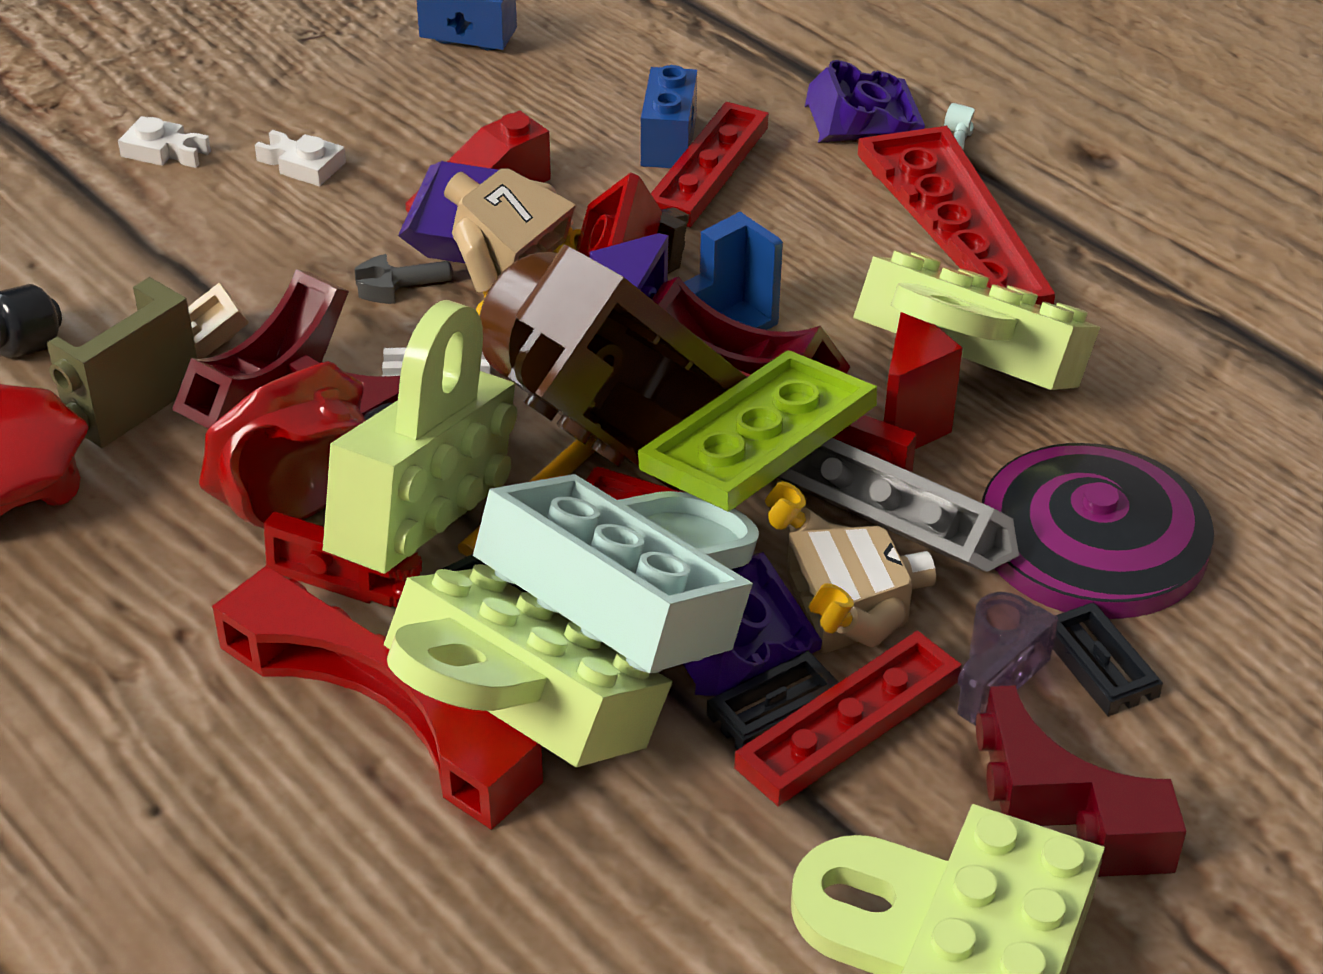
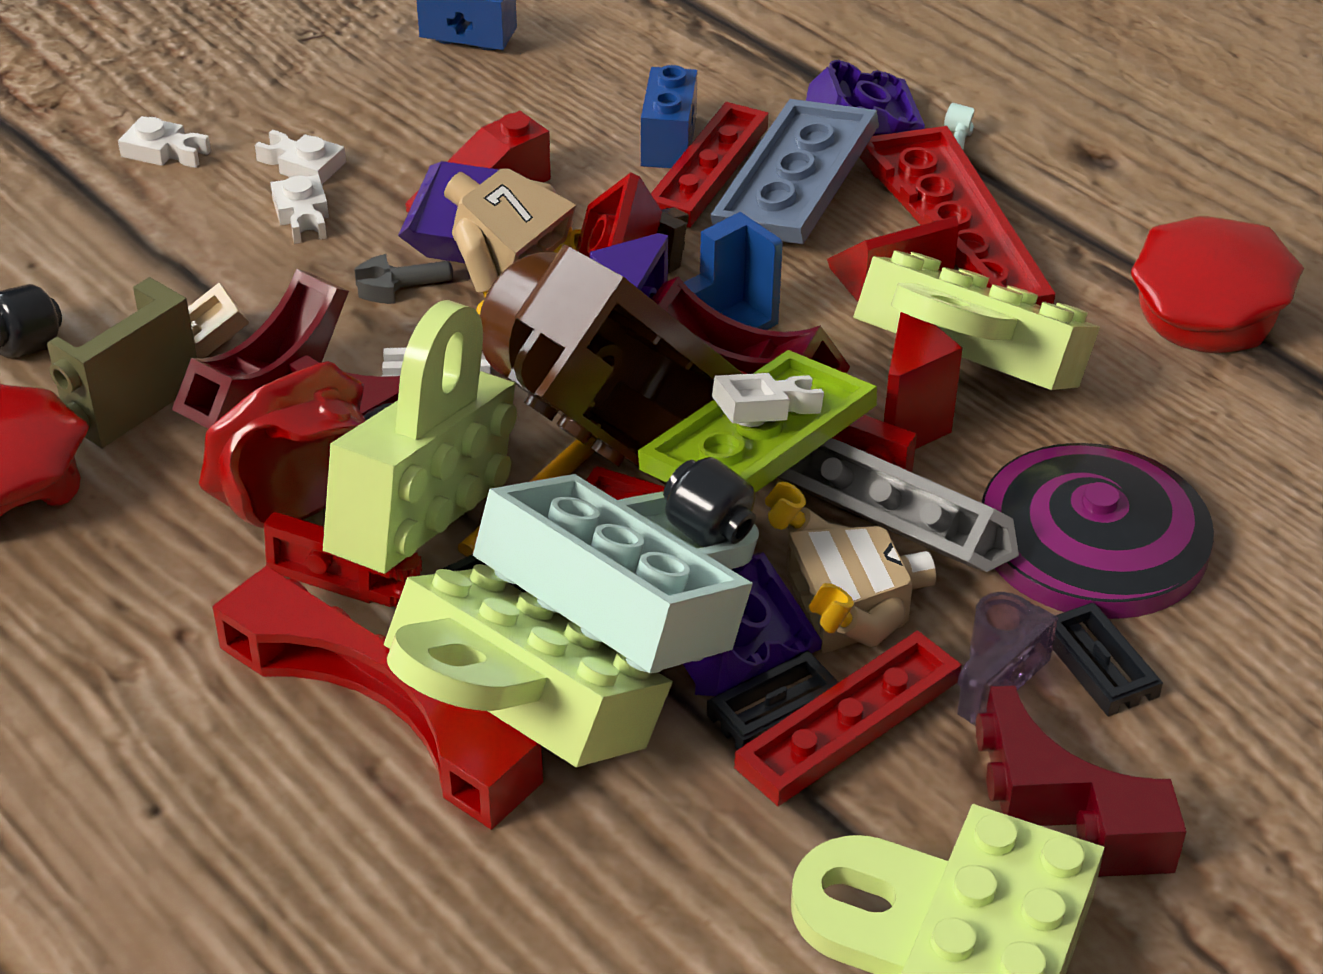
(302, 204): none -> white plate
(709, 502): none -> black head
(759, 398): none -> white plate
(798, 167): none -> sand blue plate
(930, 239): none -> red slope
(1214, 282): none -> red piece

